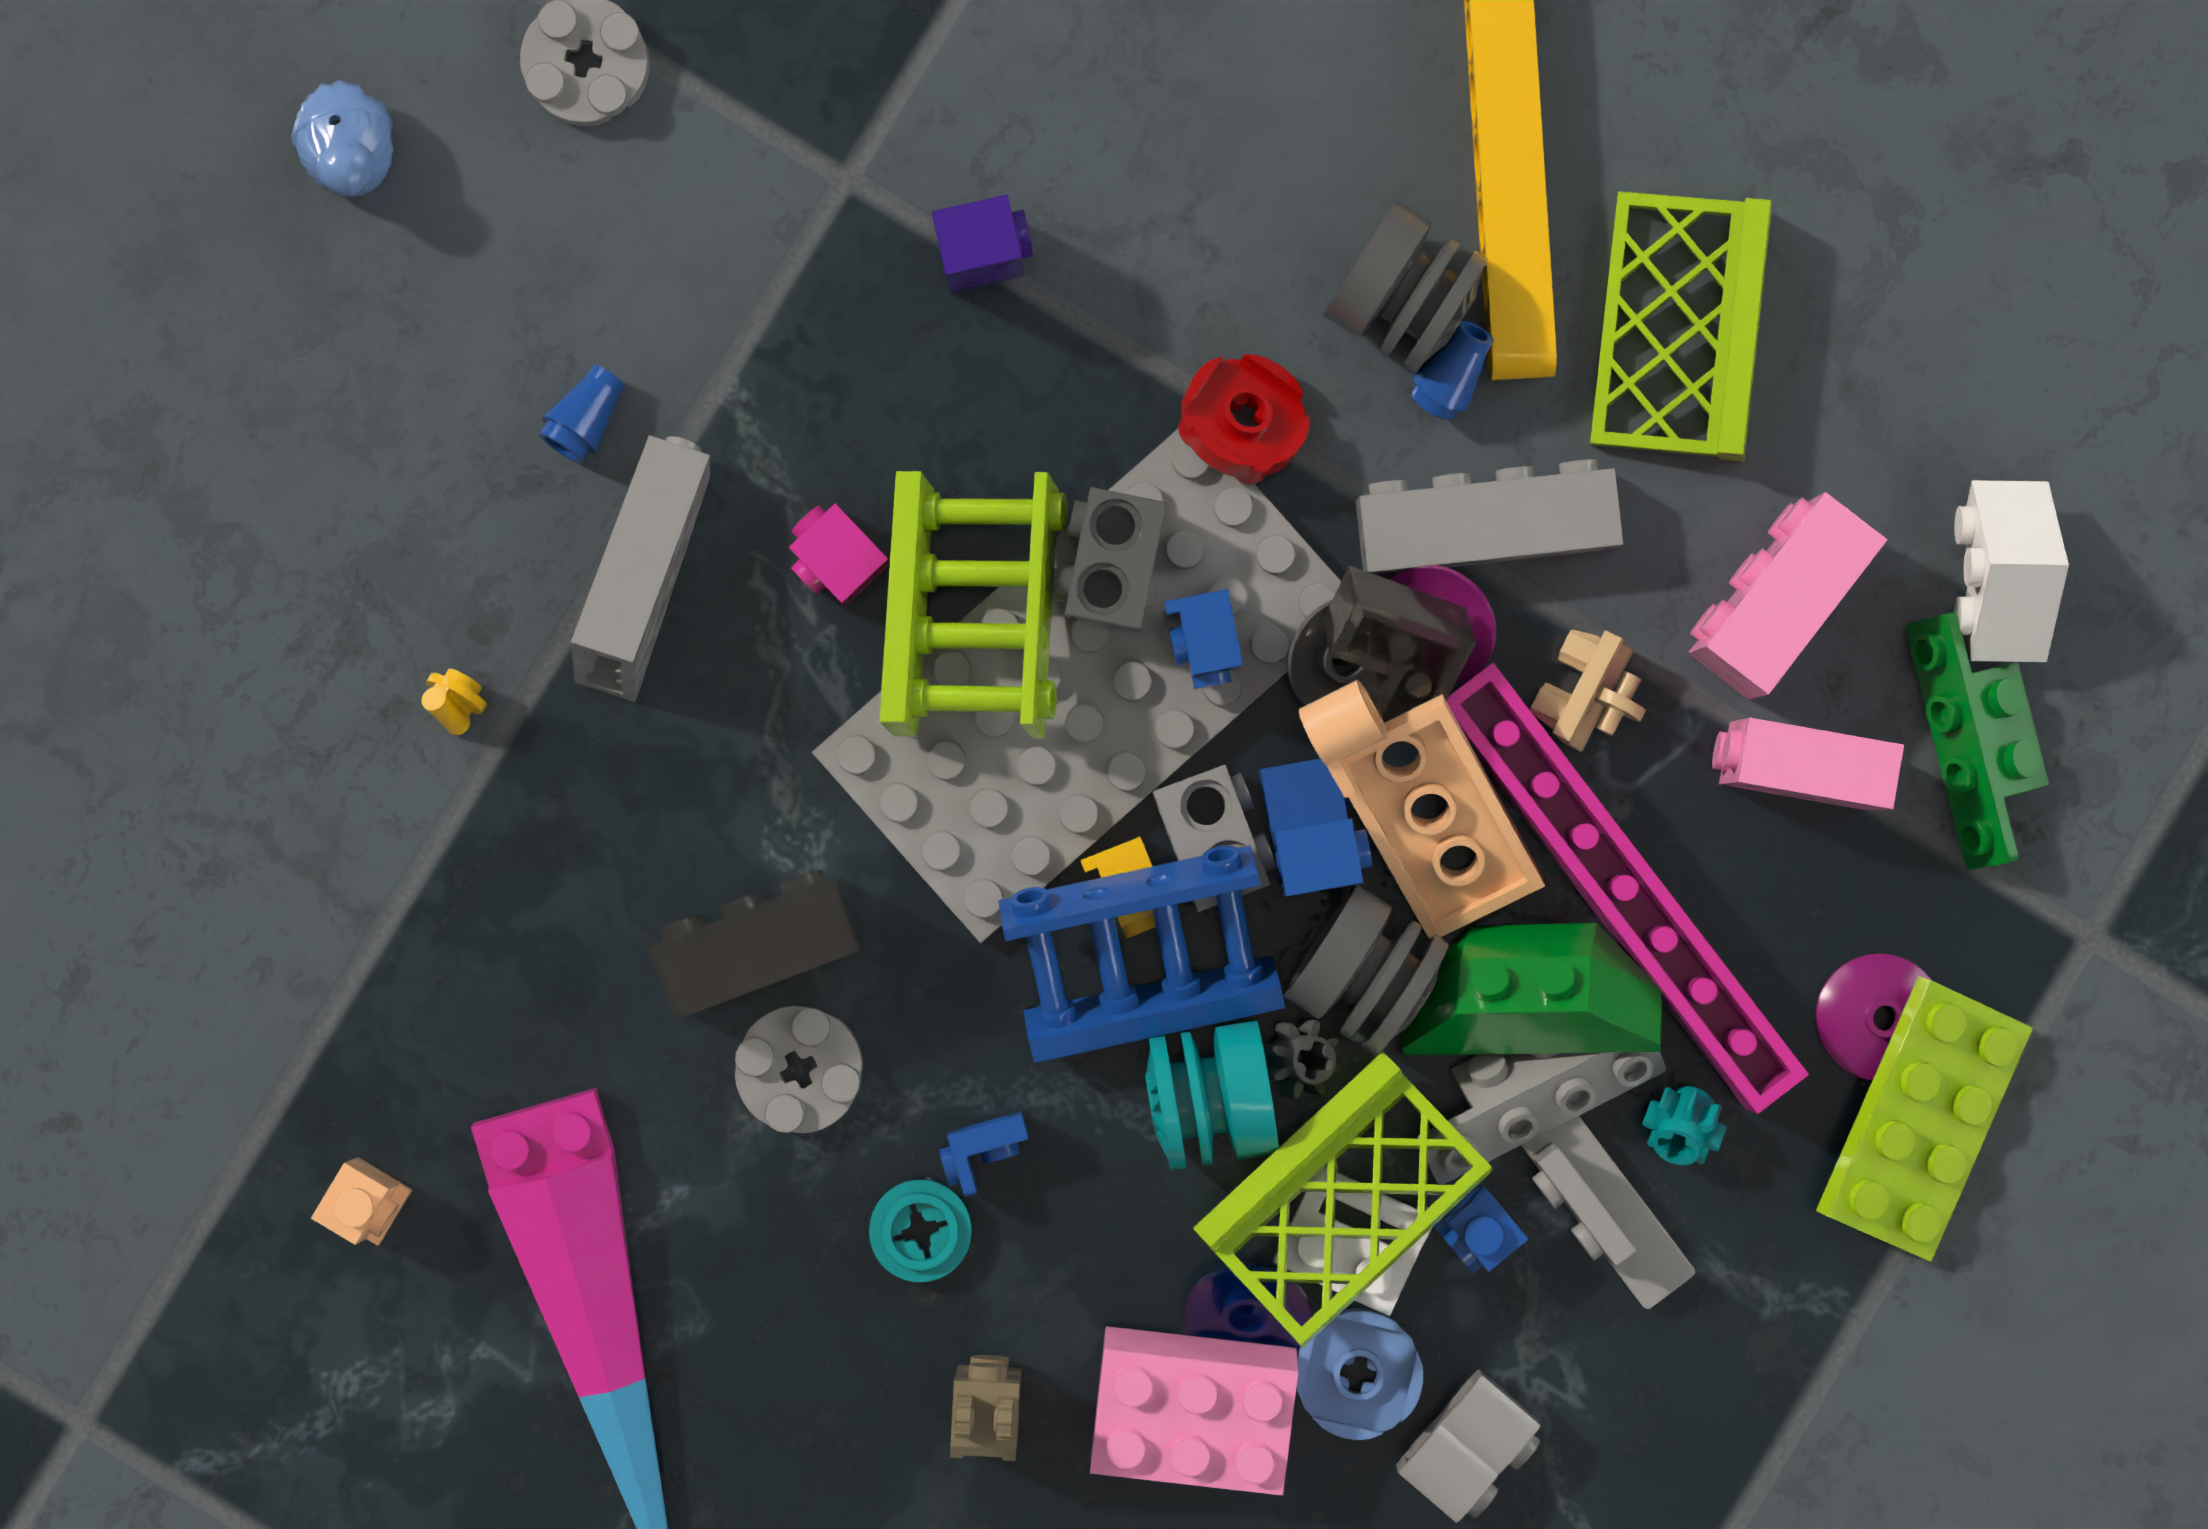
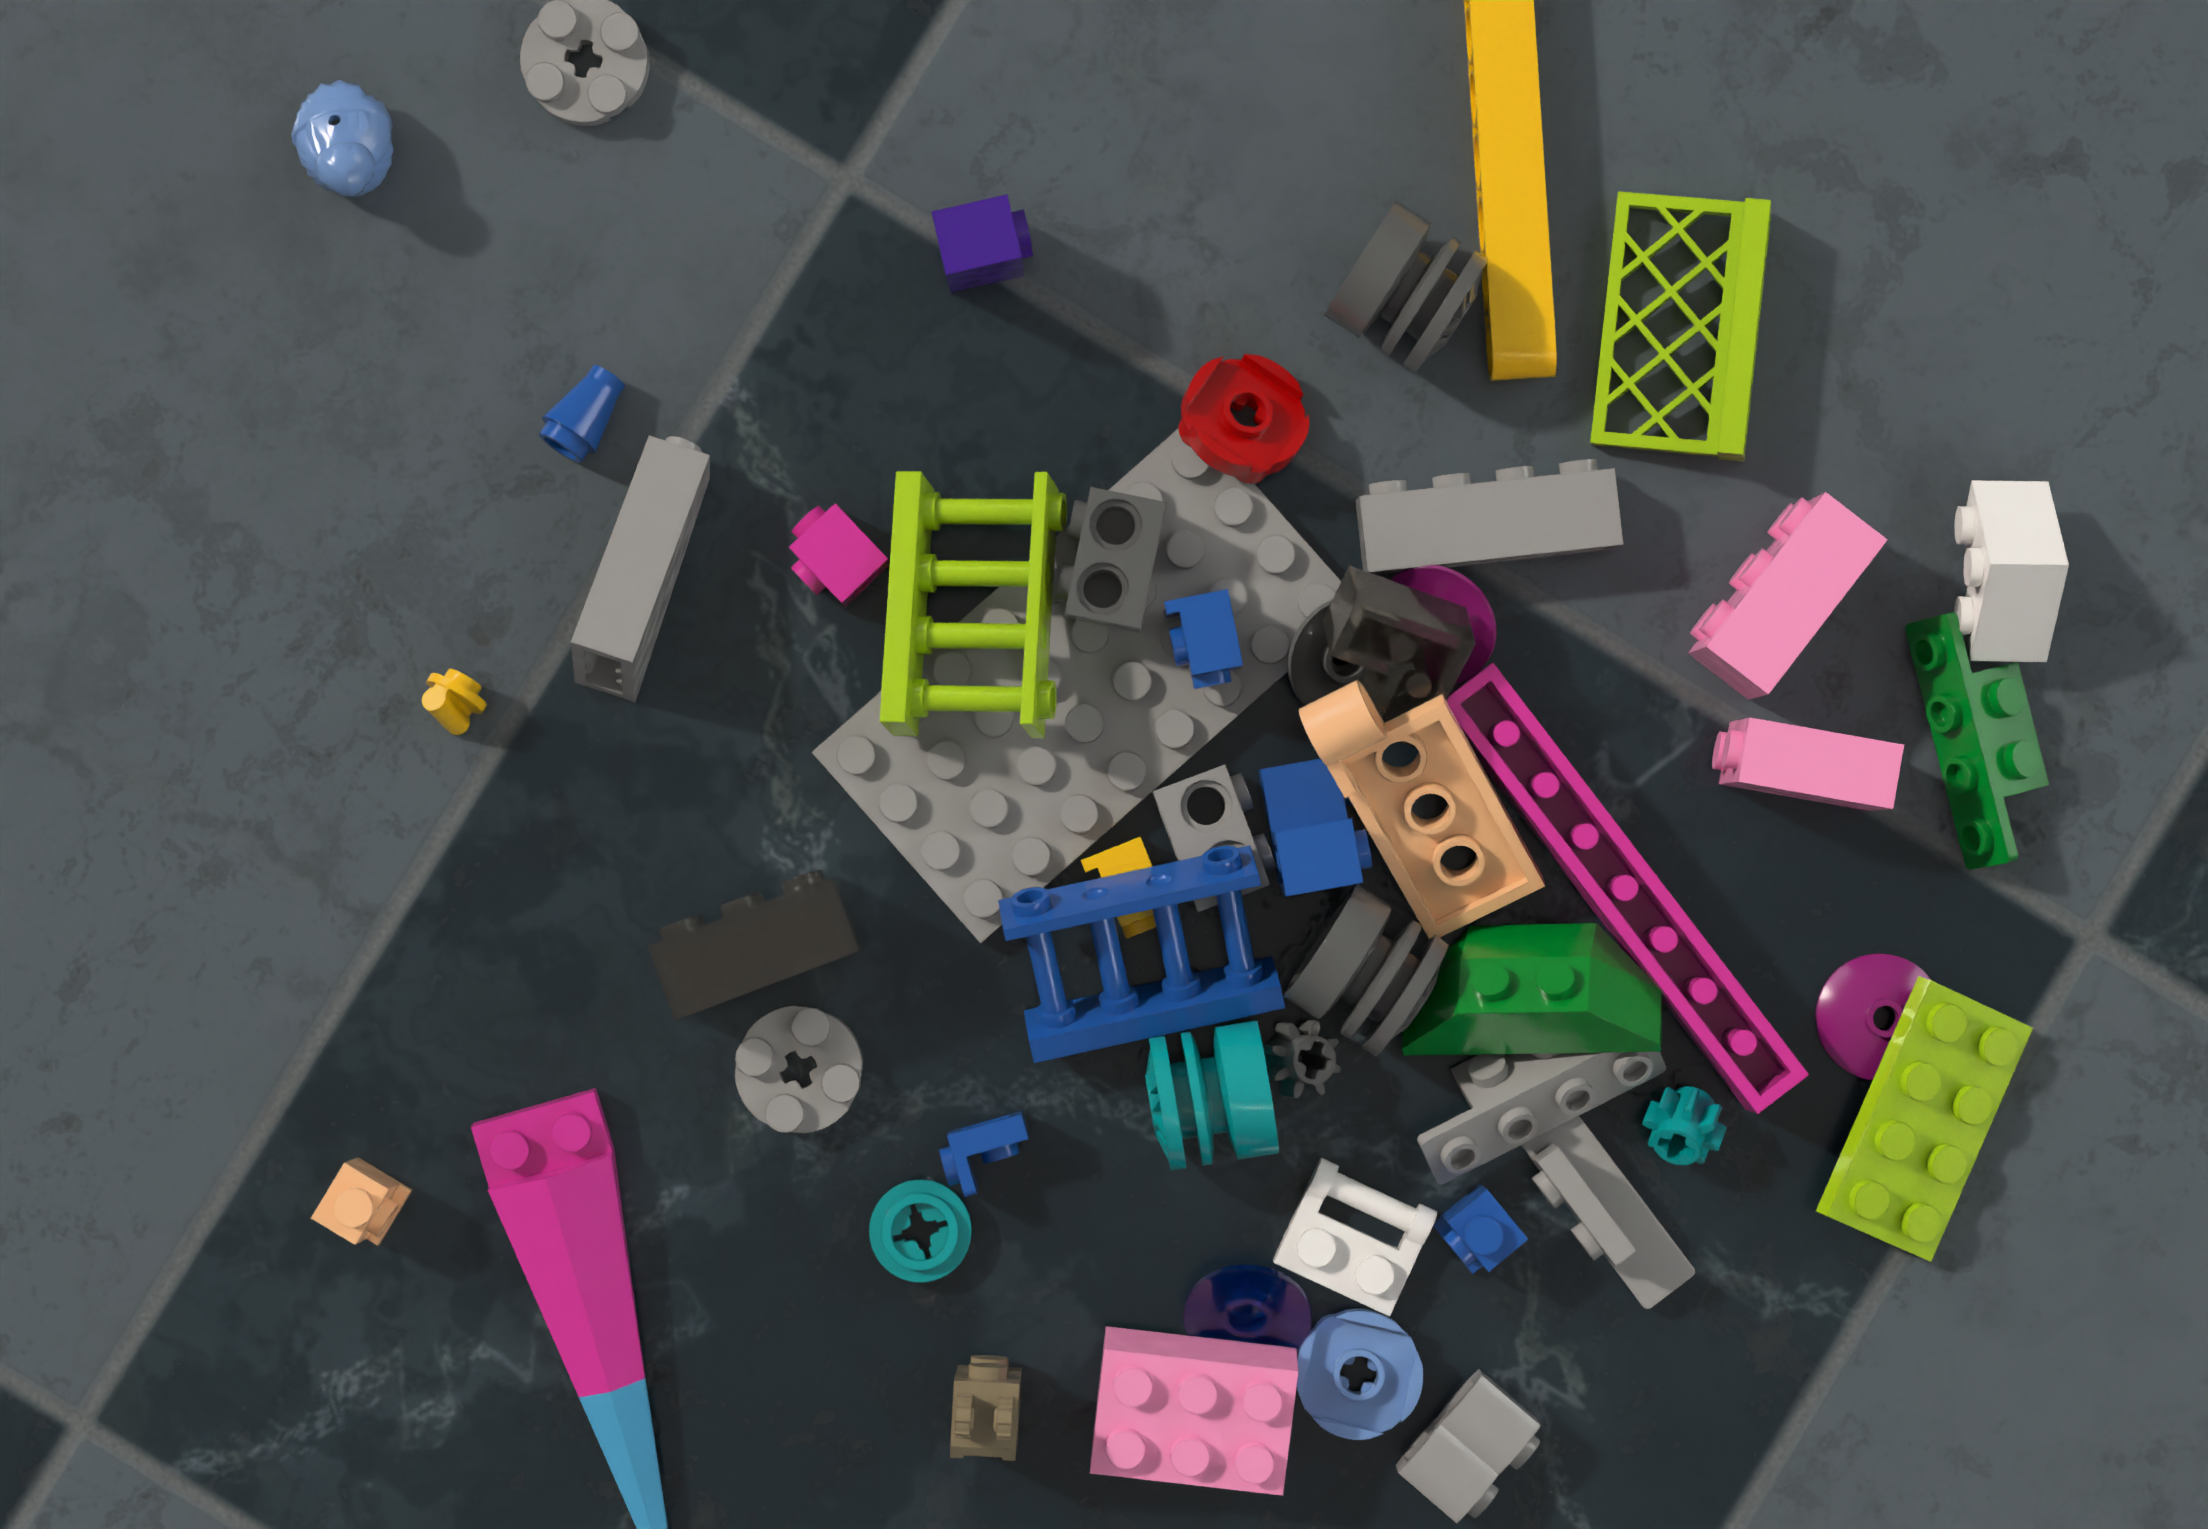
(1303, 1159): lime fence -> none
(1451, 374): blue cone -> none
(1601, 665): tan hips -> none

